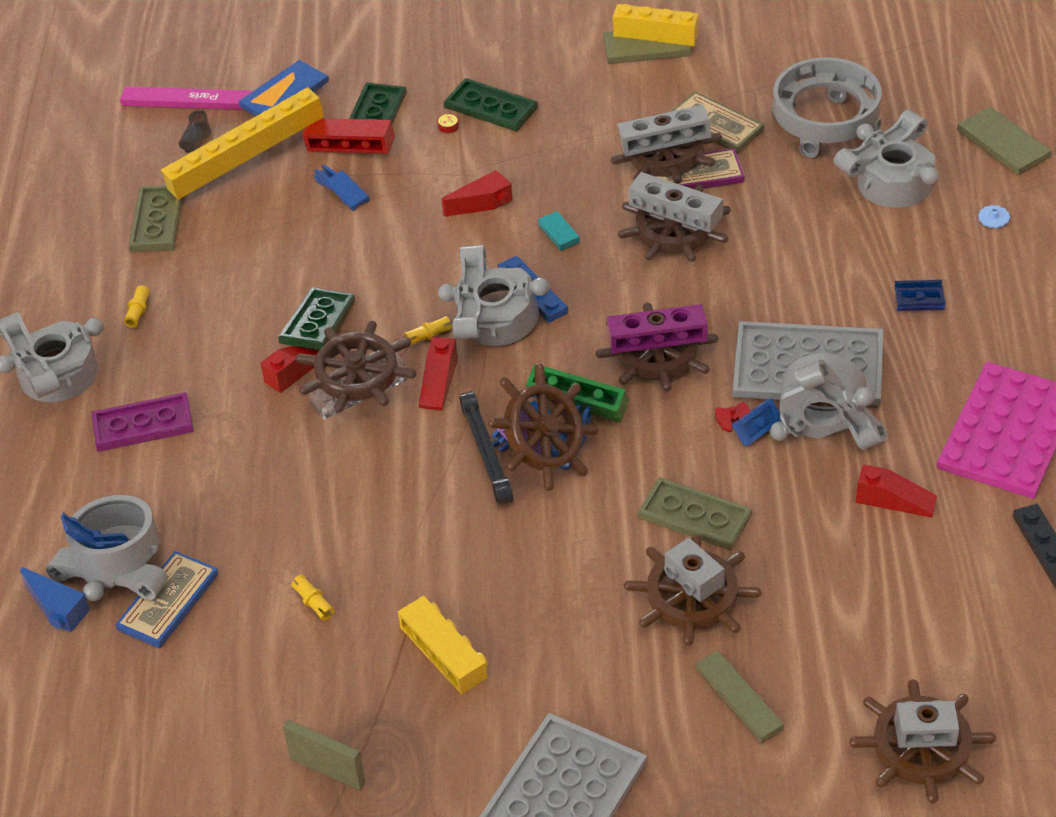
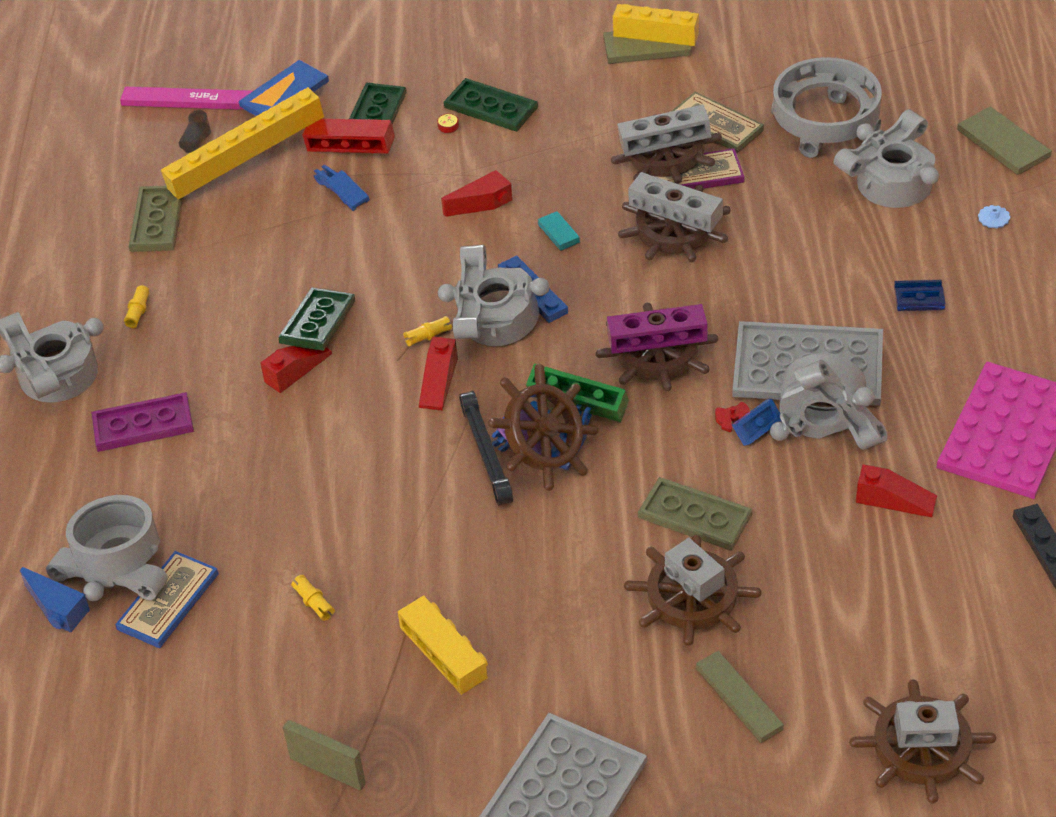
(91, 538): blue arm -> none
(358, 375): reddish brown brick -> none

